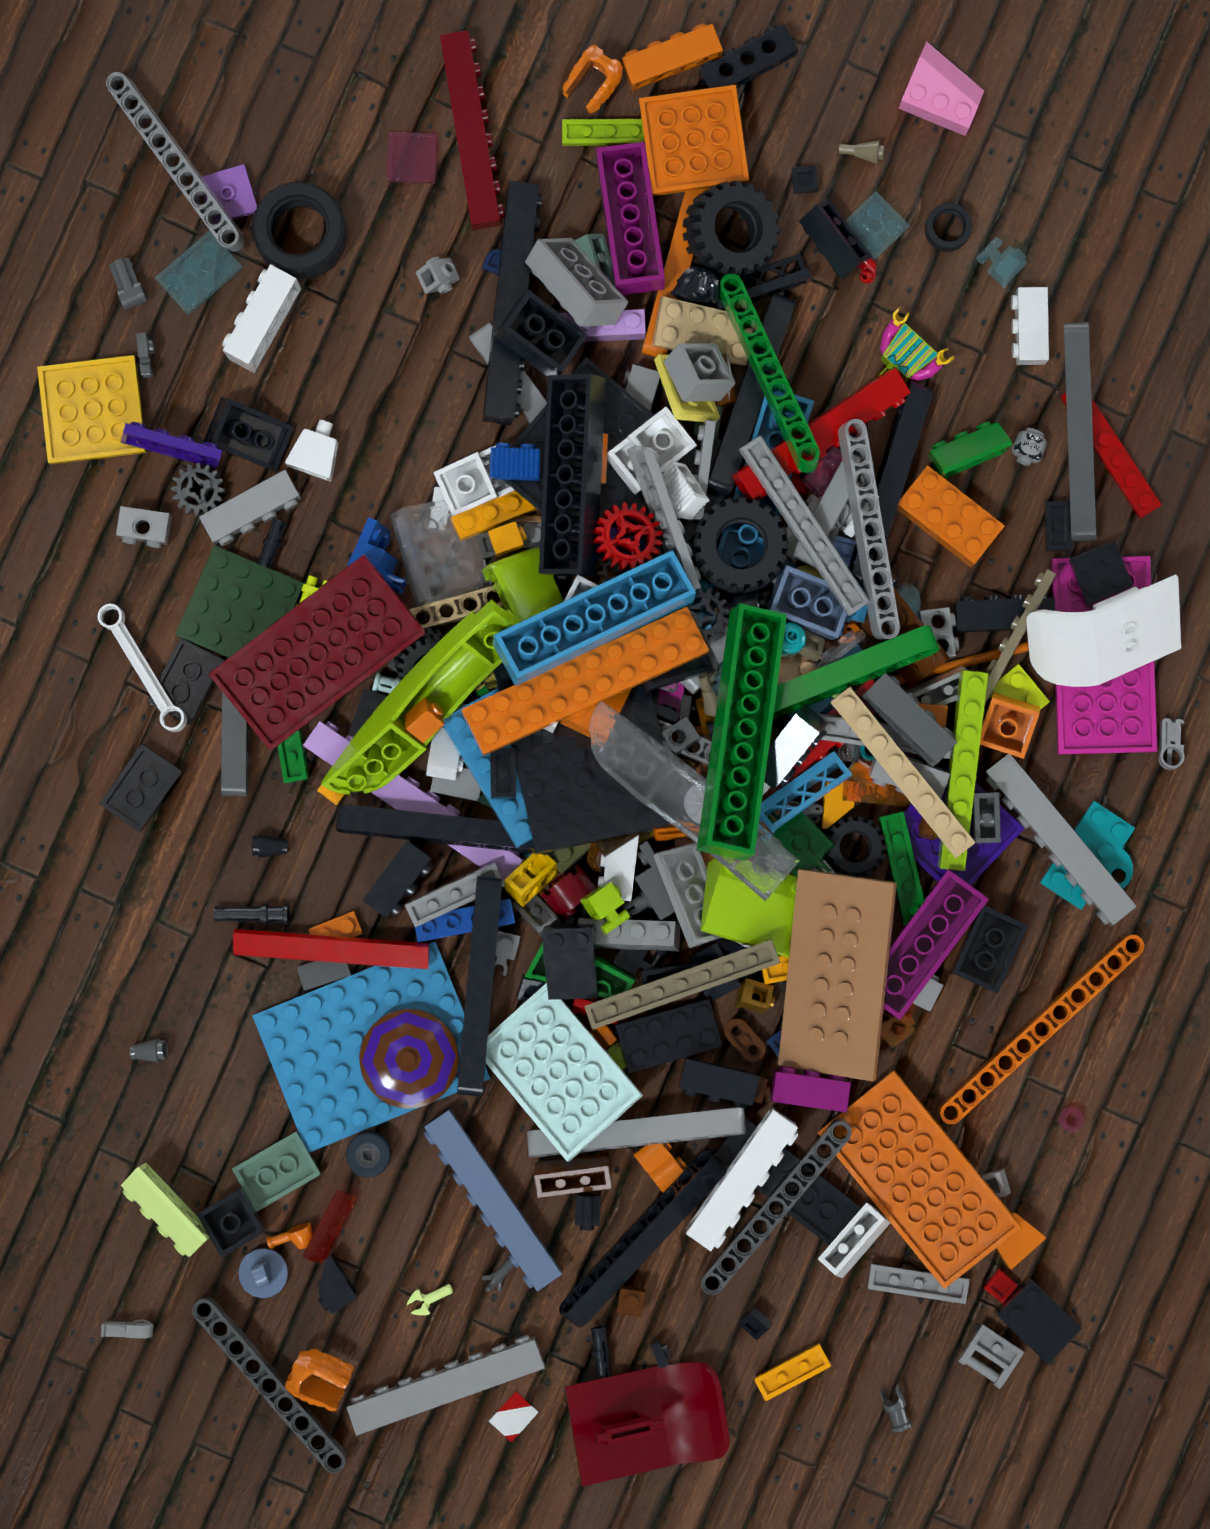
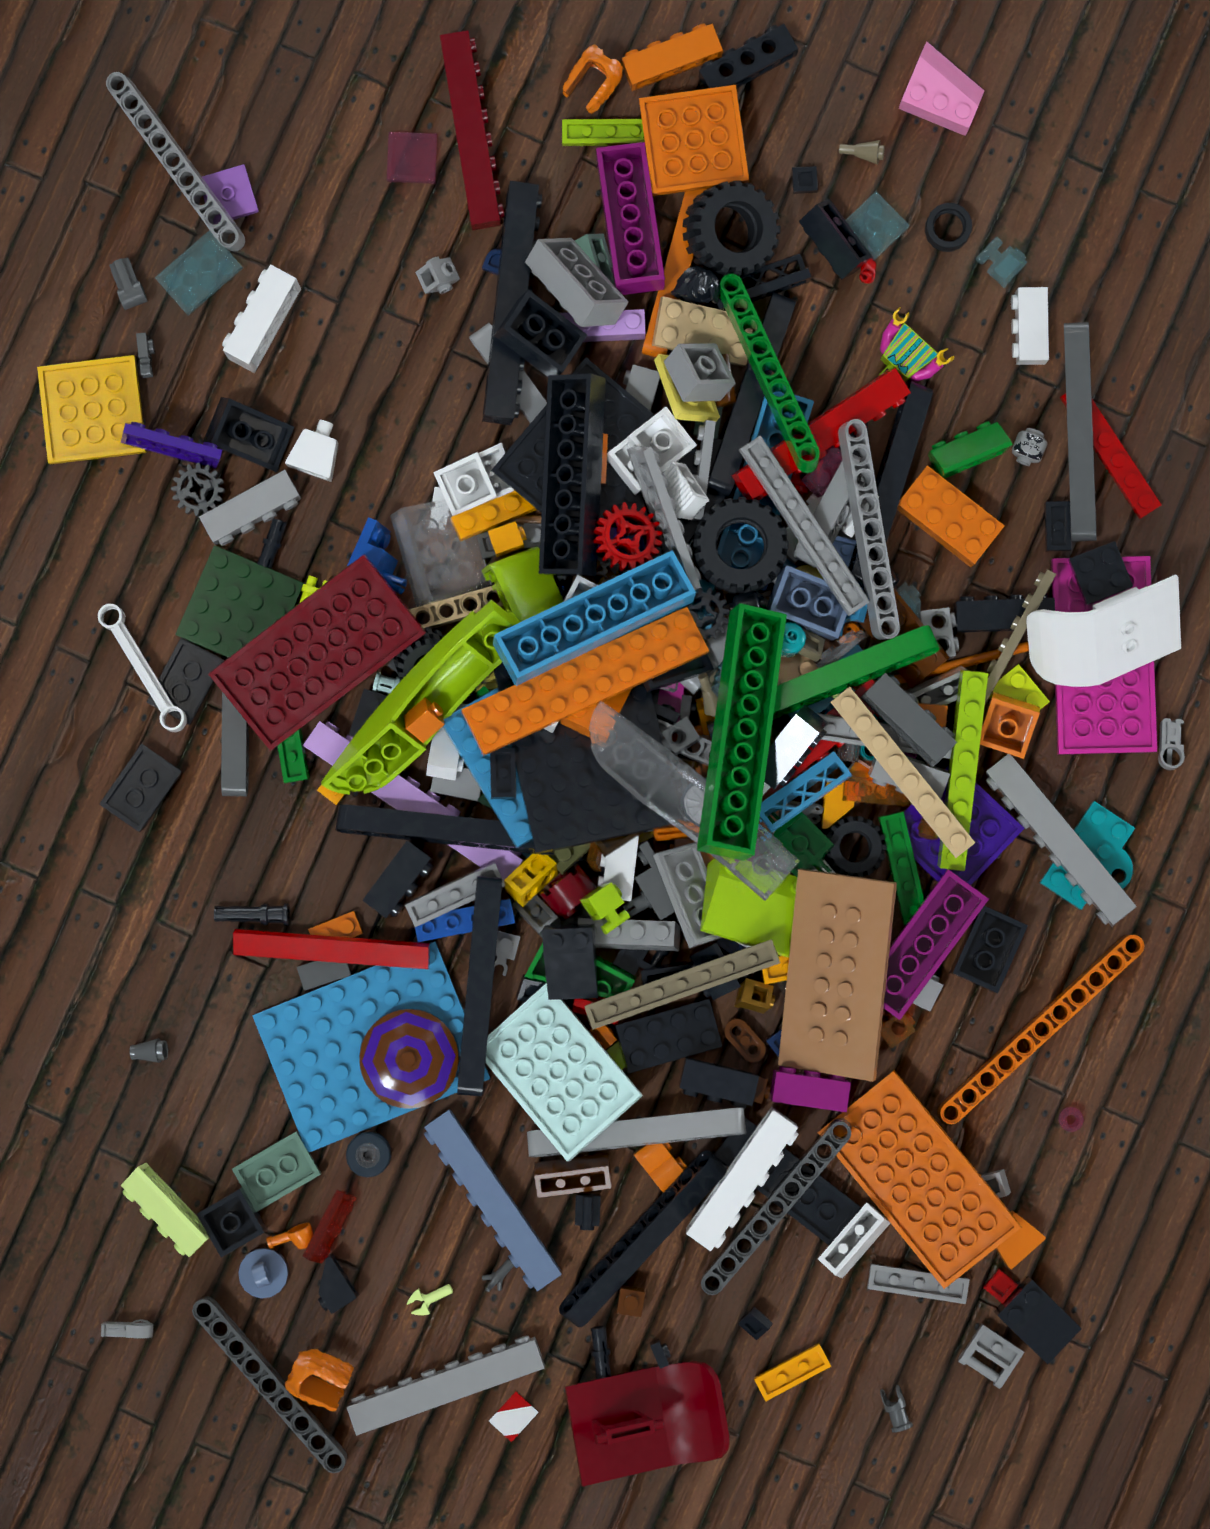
(130, 520): light grey brick -> none
(268, 846): black cone -> none
(286, 198): black tyre -> none
(515, 463): blue brick -> none
(986, 818): dark grey brick -> none

